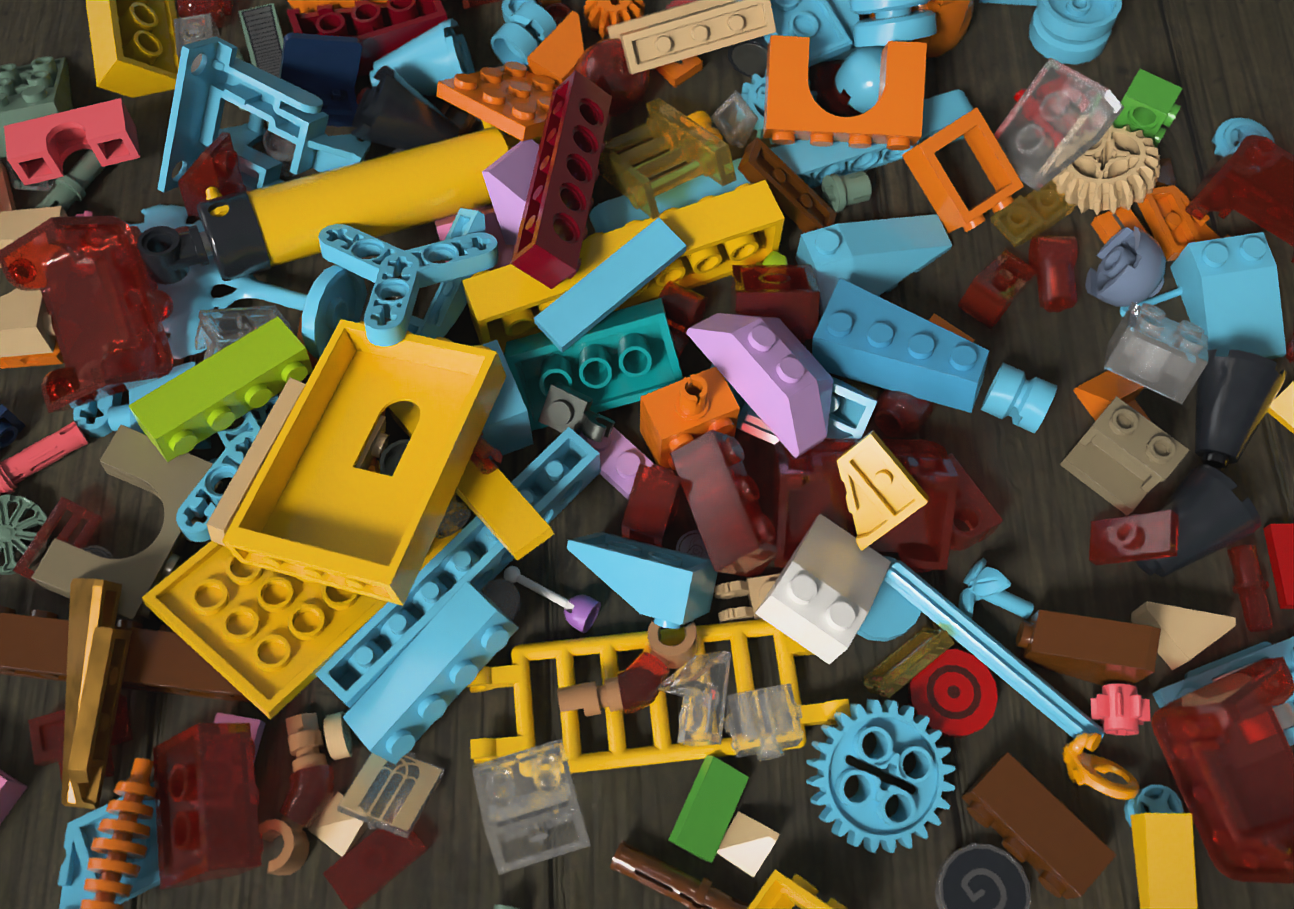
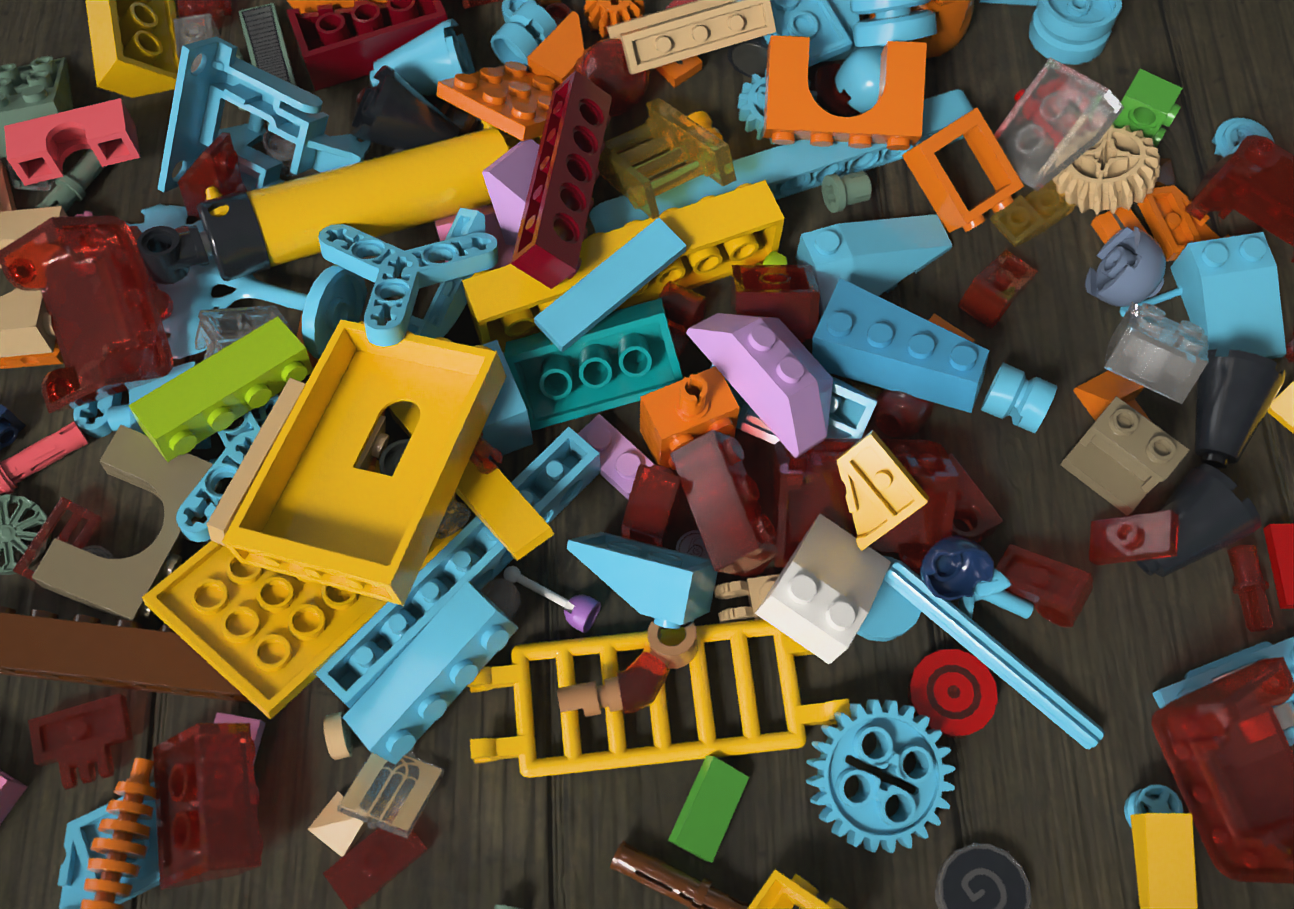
(92, 688): pearl gold wedge -> none
(308, 795): medium nougat piece -> none
(326, 69): dark blue bracket -> none
(530, 806): clear slope -> none
(571, 409): pearl dark grey plate -> none
(704, 691): clear slope -> none
(735, 120): clear slope -> none
(747, 843): tan slope -> none
(763, 722): clear head -> none
(789, 190): reddish brown plate -> none
(907, 661): clear yellow tile -> none
(955, 567): none -> dark blue hair
(1037, 828): reddish brown brick -> none
(1054, 587): none -> clear red plate
(1055, 262): clear red piece -> none
(1083, 768): light orange piece -> none
(1089, 647): reddish brown slope -> none
(1120, 709): coral gear -> none
(1182, 630): tan slope -> none

